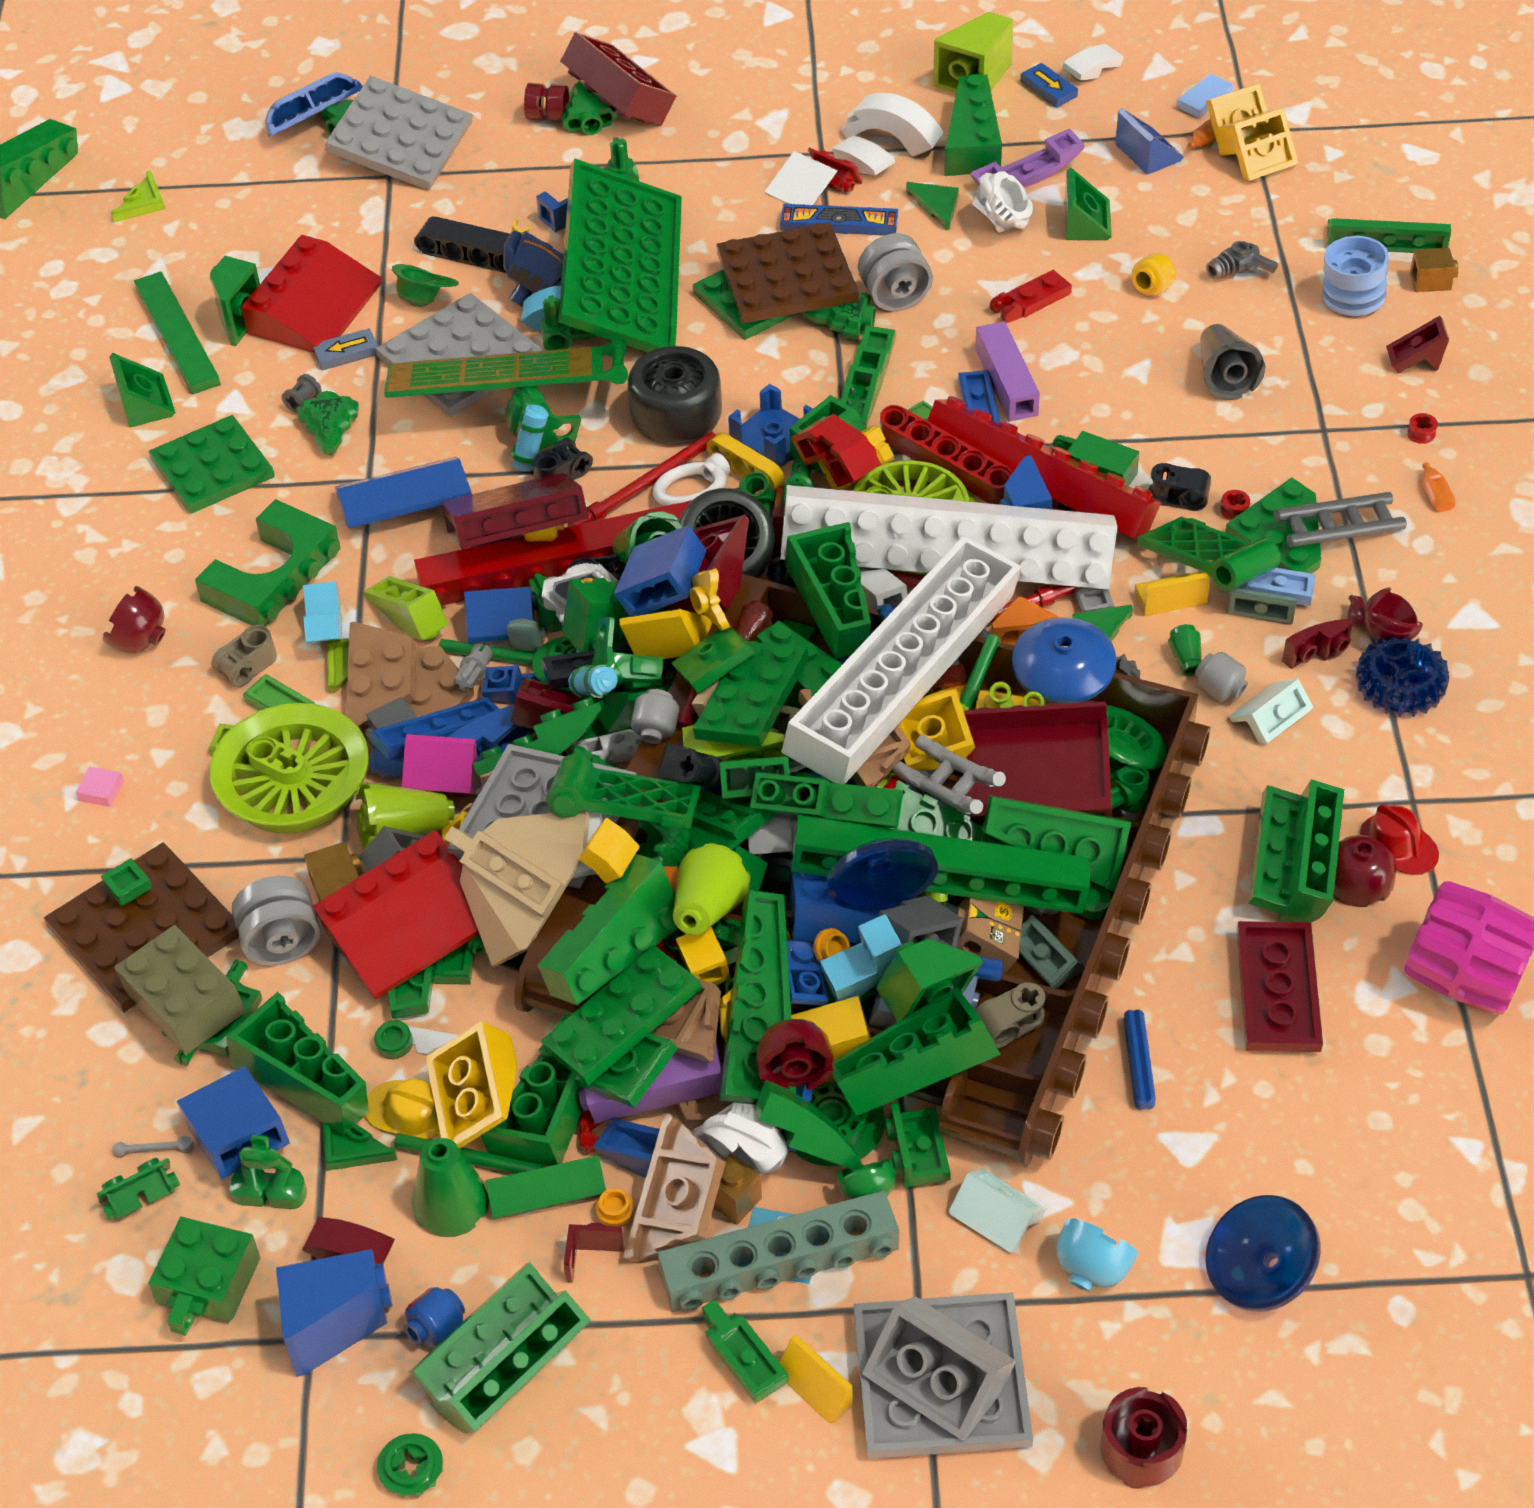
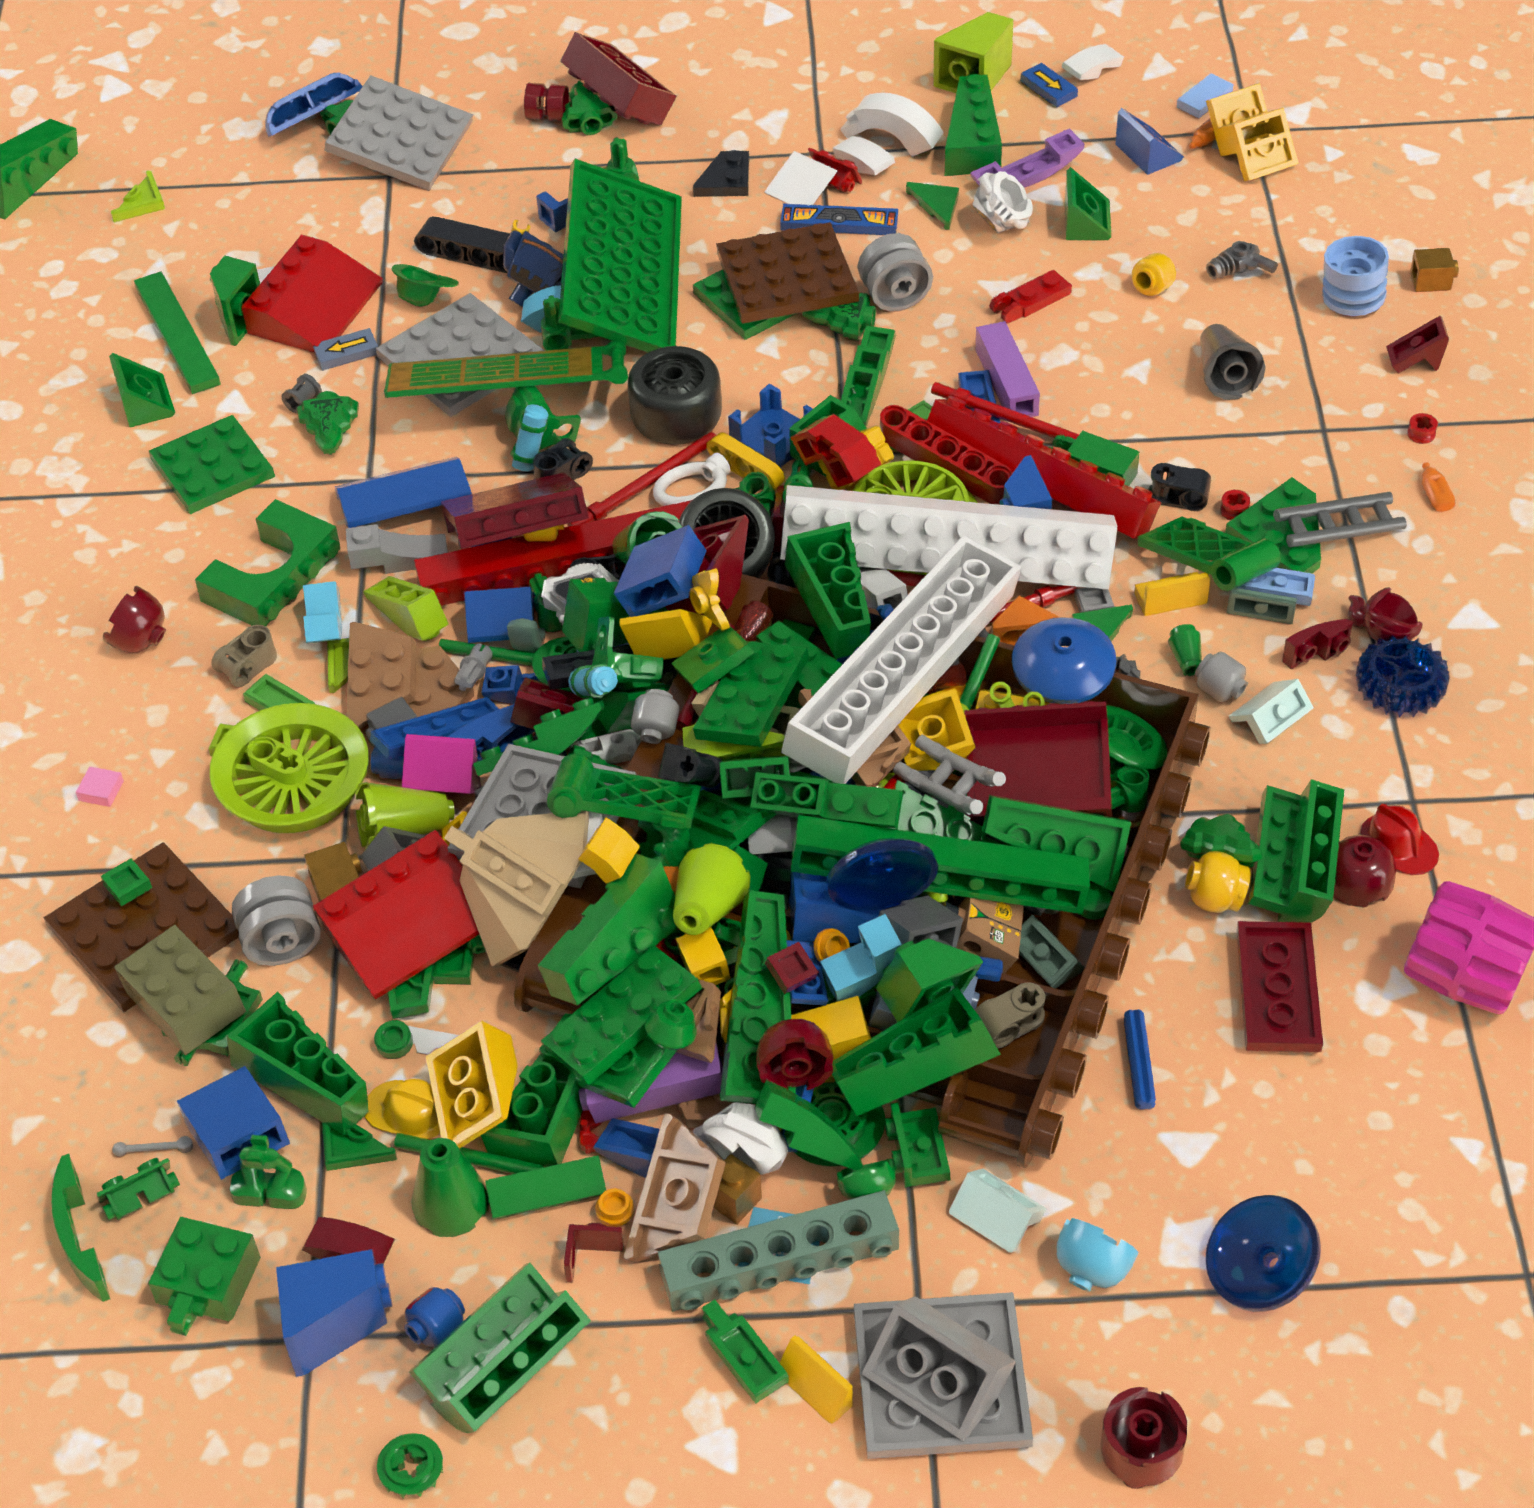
(66, 1196): none -> green slope
(375, 547): none -> light grey slope
(671, 1025): none -> green cone
(725, 176): none -> black wing
(791, 967): none -> dark red plate
(1001, 412): none -> red bar
(1218, 882): none -> yellow piece
(1221, 835): none -> green rock
(1394, 235): green fence -> none

